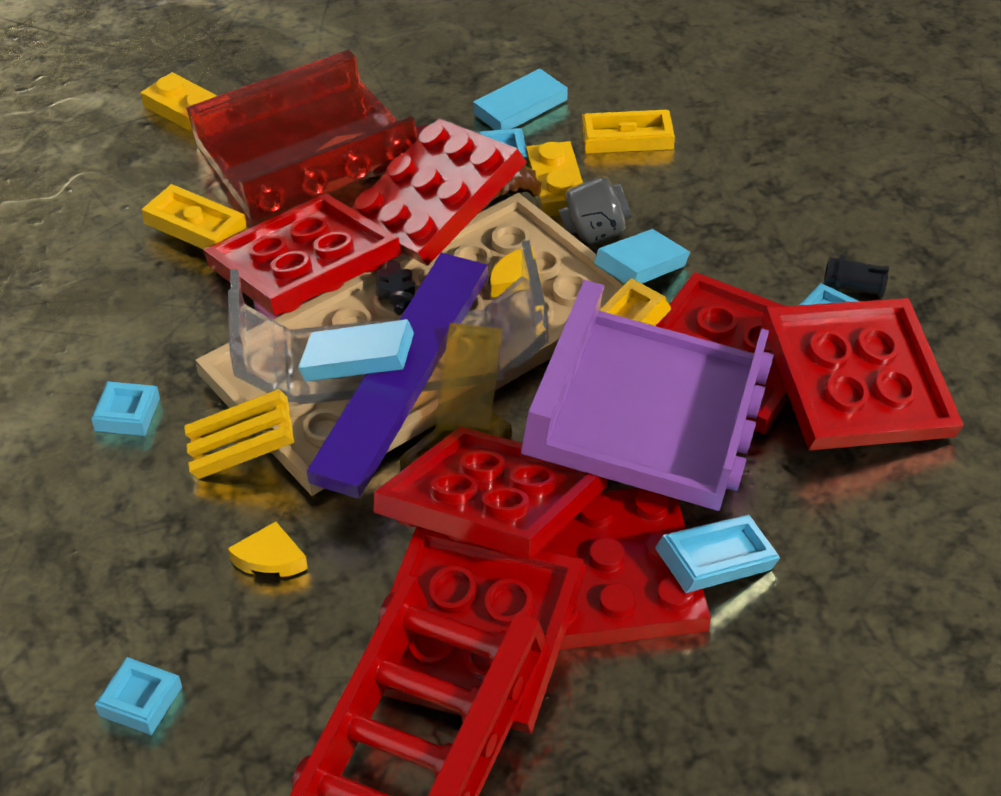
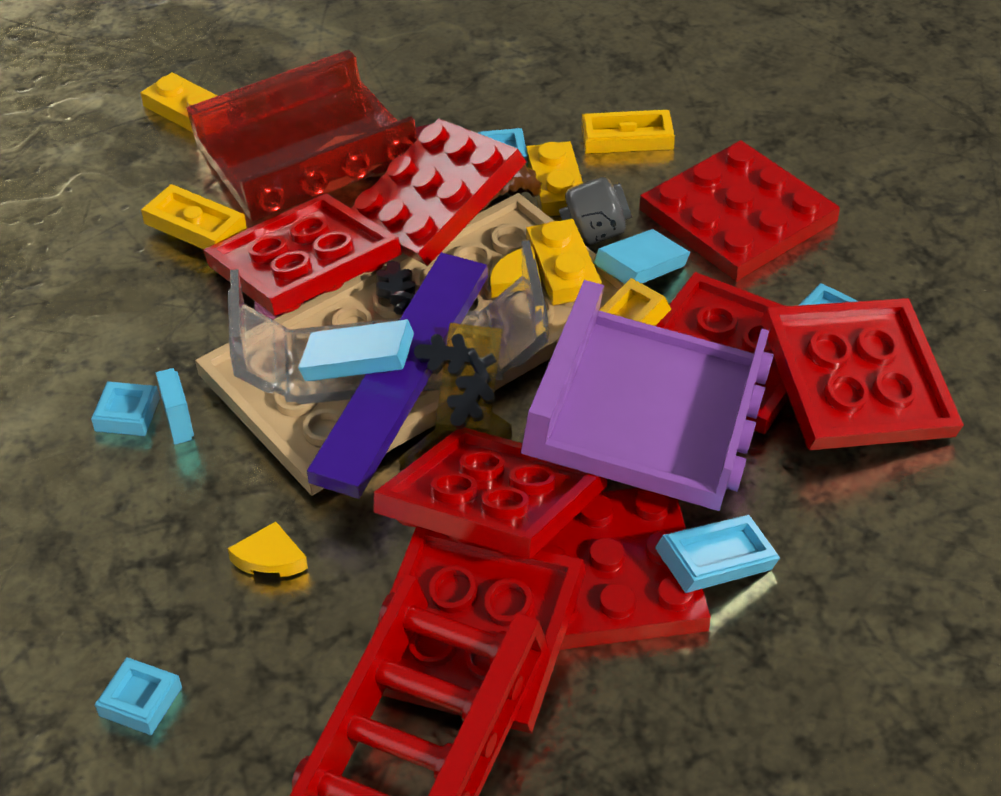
(175, 405): none -> medium azure tile
(239, 426): yellow tile -> none
(473, 386): none -> black animal
(520, 100): medium azure tile -> none
(561, 259): none -> yellow plate
(739, 209): none -> red plate
(856, 276): black pin -> none

